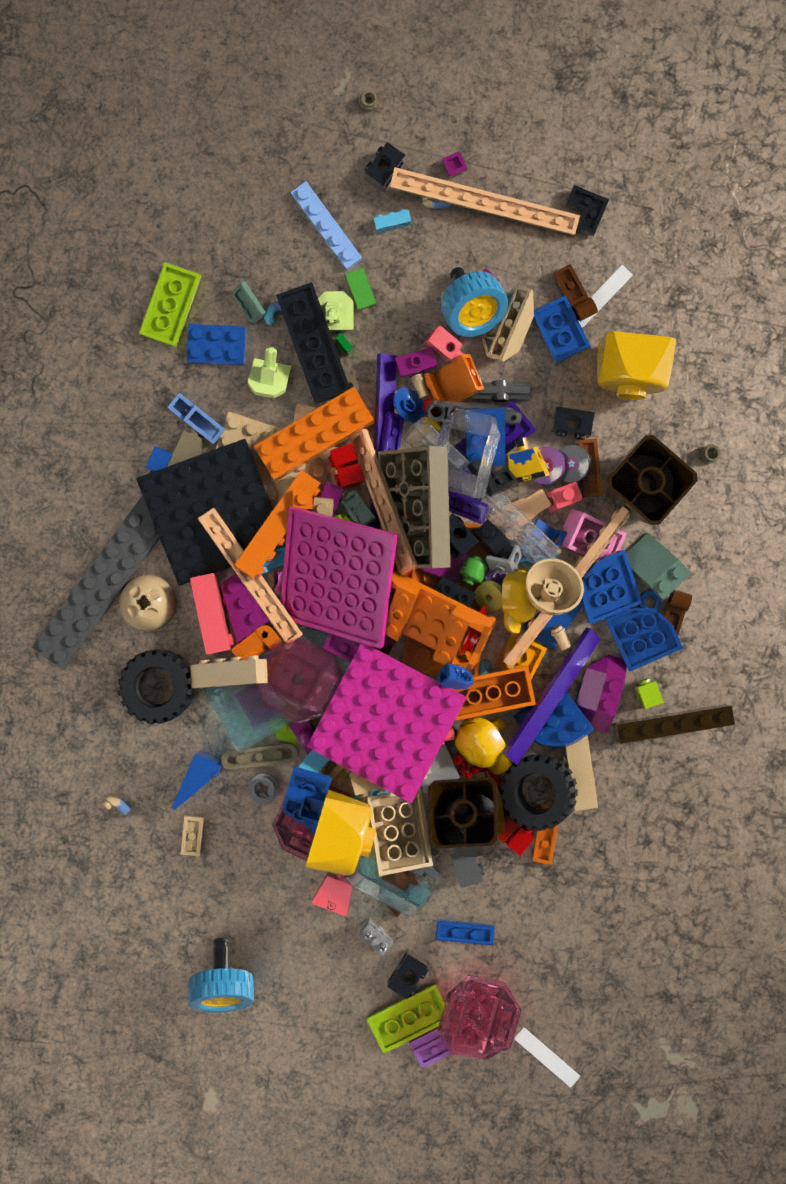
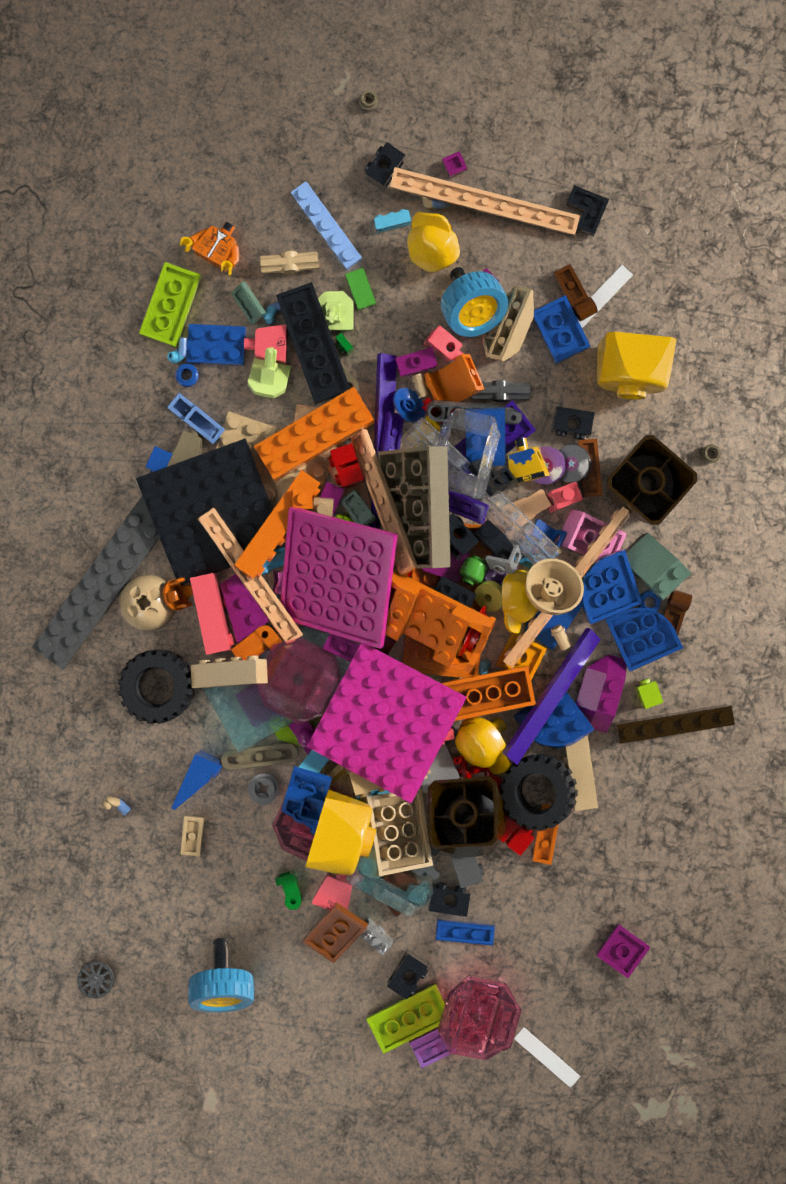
(95, 979): none -> dark grey wheel
(178, 375): none -> blue piece
(178, 598): none -> orange piece
(179, 354): none -> arm
(214, 246): none -> torso
(269, 337): none -> coral torso
(289, 262): none -> tan piece
(291, 889): none -> green leg
(335, 932): none -> dark orange plate
(432, 242): none -> yellow piece
(455, 677): blue rock -> none
(457, 907): none -> black brick
(622, 950): none -> magenta plate

